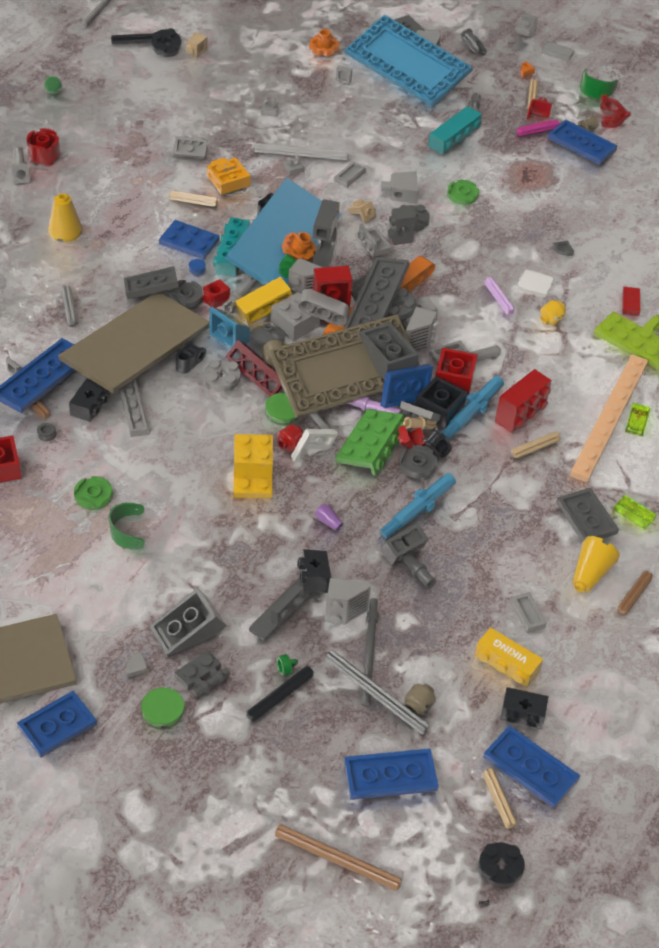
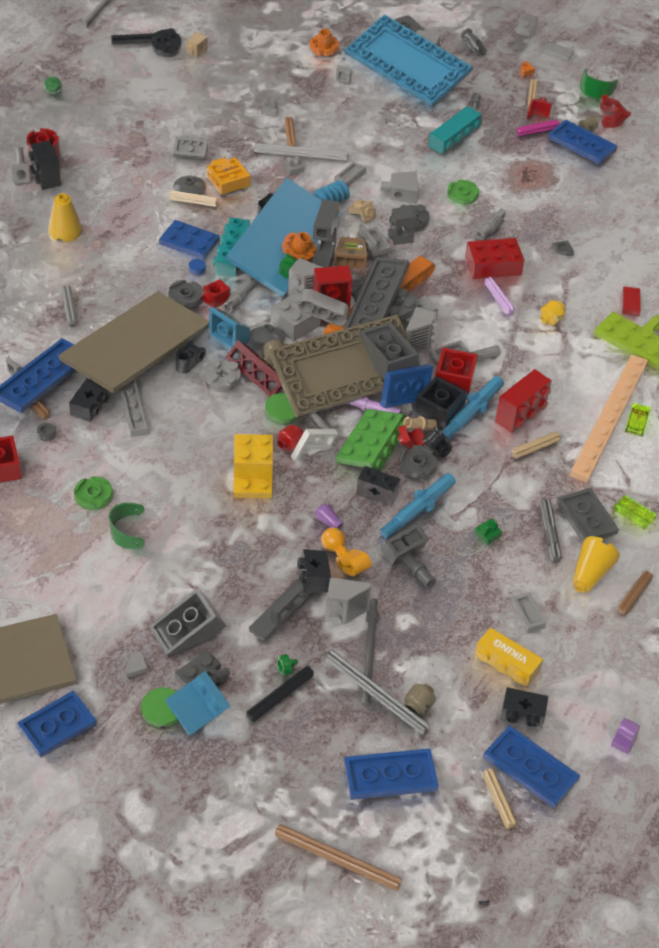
(44, 165): none -> black brick
(151, 283): dark grey plate -> none
(190, 184): none -> dark grey dish
(197, 703): none -> dark azure bracket
(259, 302): yellow brick -> none
(290, 131): none -> medium nougat axle
(335, 192): none -> dark azure piece
(348, 561): none -> light orange beam
(351, 252): none -> medium nougat torso
(378, 486): none -> black brick
(419, 411): light grey tile -> none
(488, 531): none -> green tile
(491, 224): none -> light grey hinge
(494, 258): none -> red brick
(501, 852): black plate -> none
(535, 283): white piece -> none
(551, 530): none -> dark grey axle
(626, 735): none -> medium lavender leg

